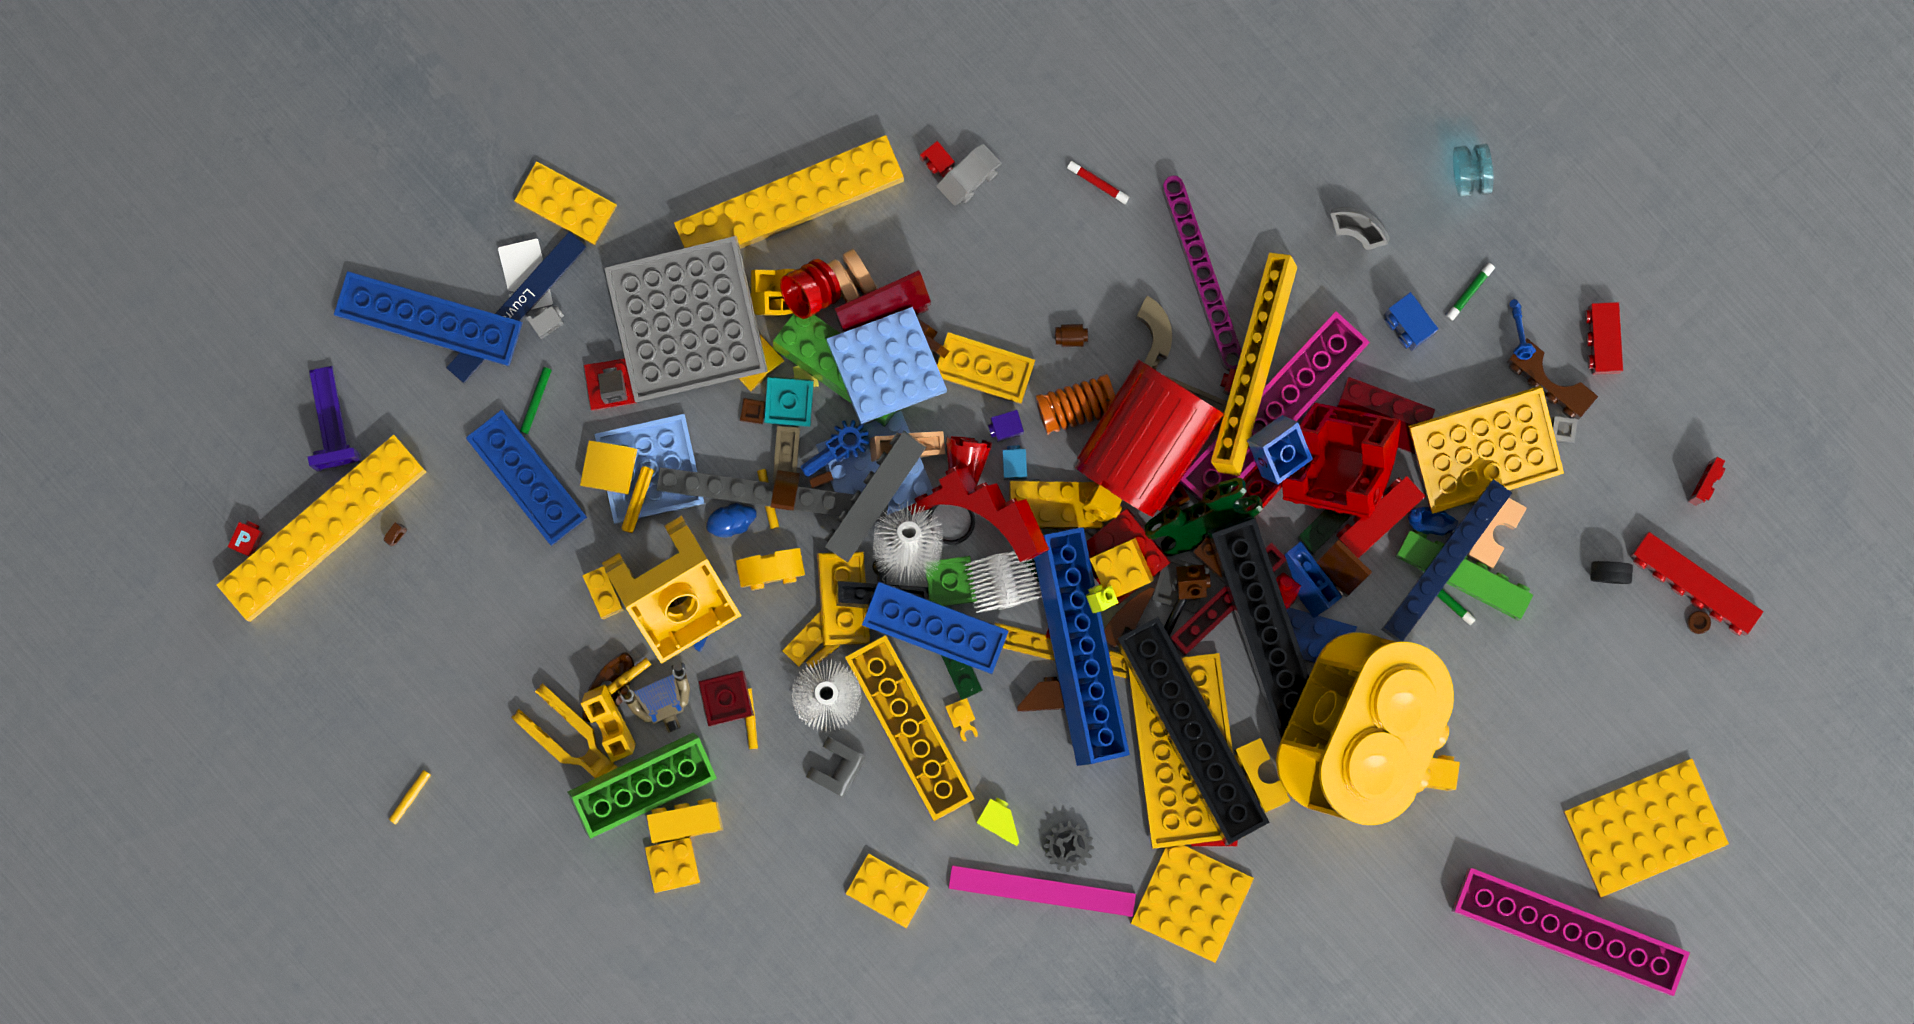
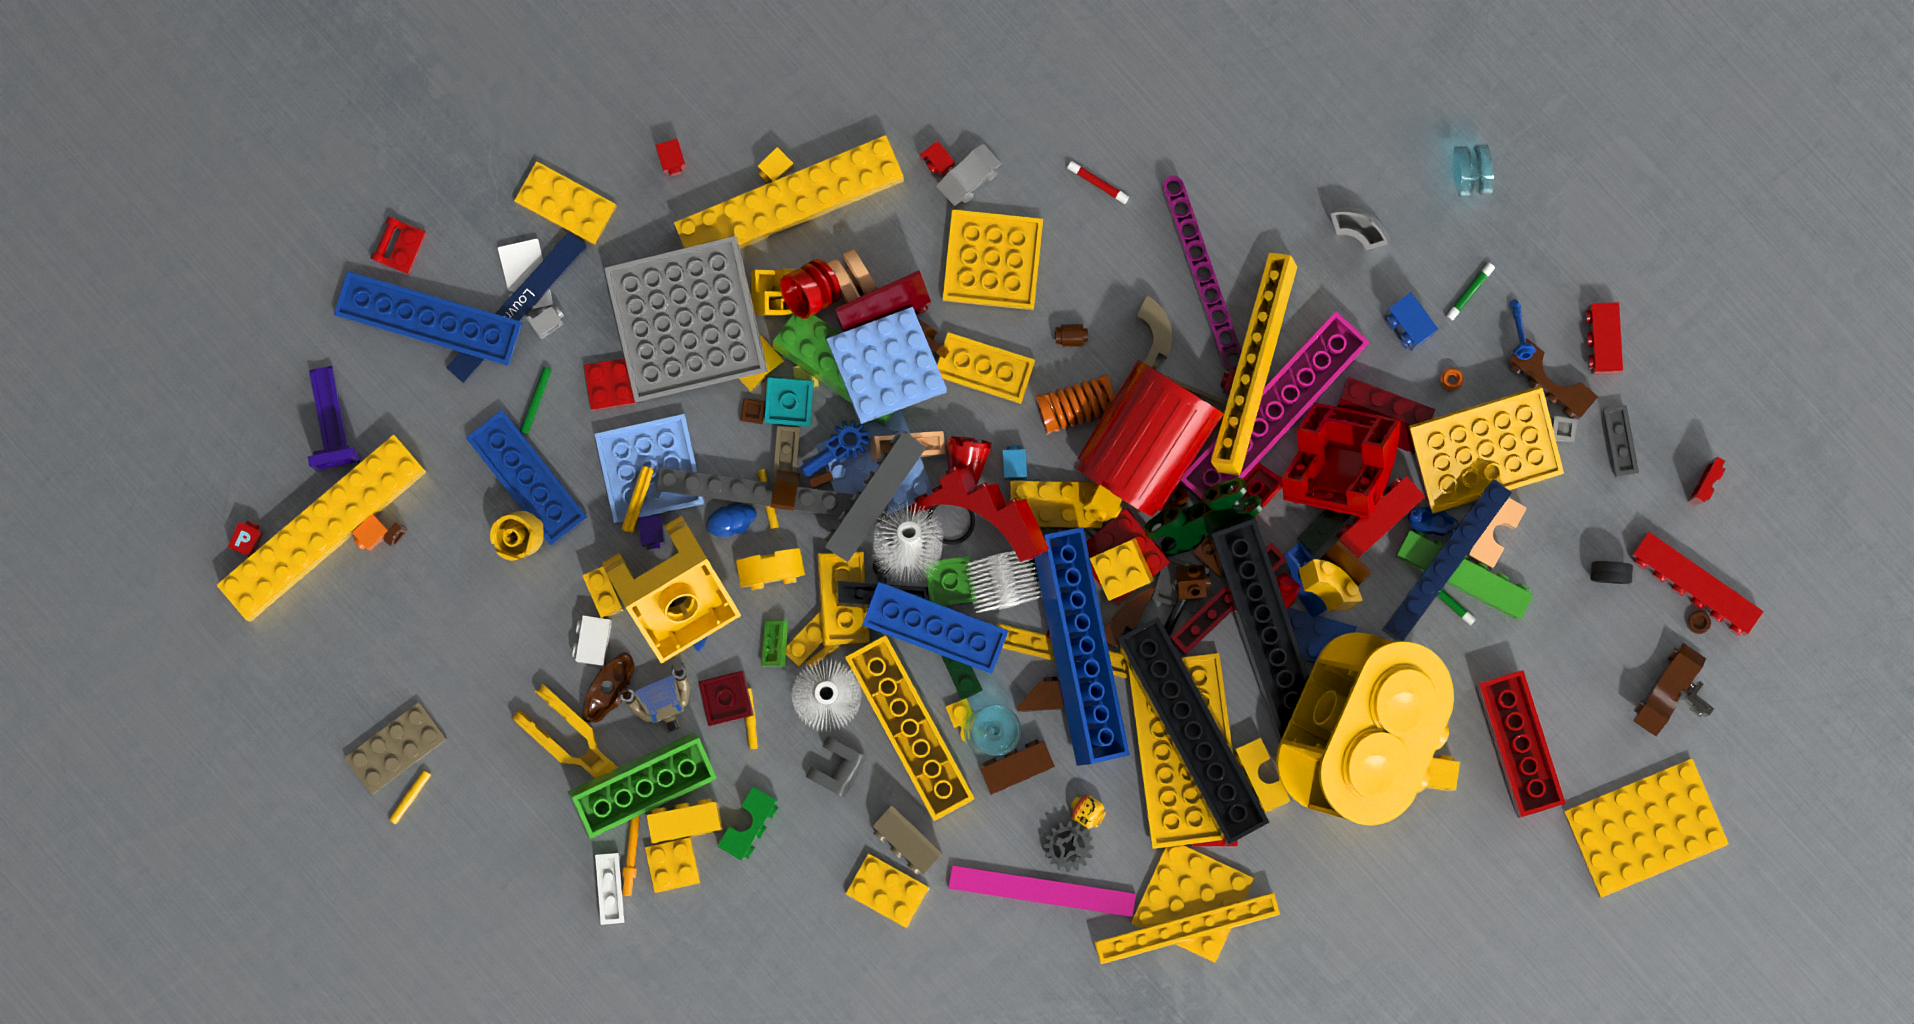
(369, 533): none -> orange brick
(395, 748): none -> dark tan plate
(405, 249): none -> red plate
(517, 535): none -> yellow brick
(592, 640): none -> white brick
(608, 467): yellow slope -> none
(609, 888): none -> white plate
(612, 386): flat silver slope -> none
(615, 733): yellow arch -> none
(628, 676): yellow piece -> none
(629, 870): none -> light orange bar
(651, 532): none -> dark purple brick
(671, 157): none -> red brick
(740, 843): none -> green arch
(774, 166): none -> yellow brick
(774, 643): none -> bright green plate
(906, 841): none -> dark tan slope
(979, 735): none -> clear light blue wheel
(992, 260): none -> yellow plate
(999, 820): neon yellow slope -> none
(1006, 426): dark purple brick -> none
(1016, 766): none -> reddish brown brick
(1087, 811): none -> yellow head
(1101, 598): neon yellow plate -> none
(1187, 928): none -> yellow tile
(1279, 449): blue brick -> none
(1330, 584): none -> yellow brick
(1452, 372): none -> orange plate
(1520, 744): none -> red brick
(1570, 931): dark pink brick -> none
(1620, 441): none -> dark grey plate
(1663, 697): none -> reddish brown brick
(1698, 705): none -> clear smoke bracket

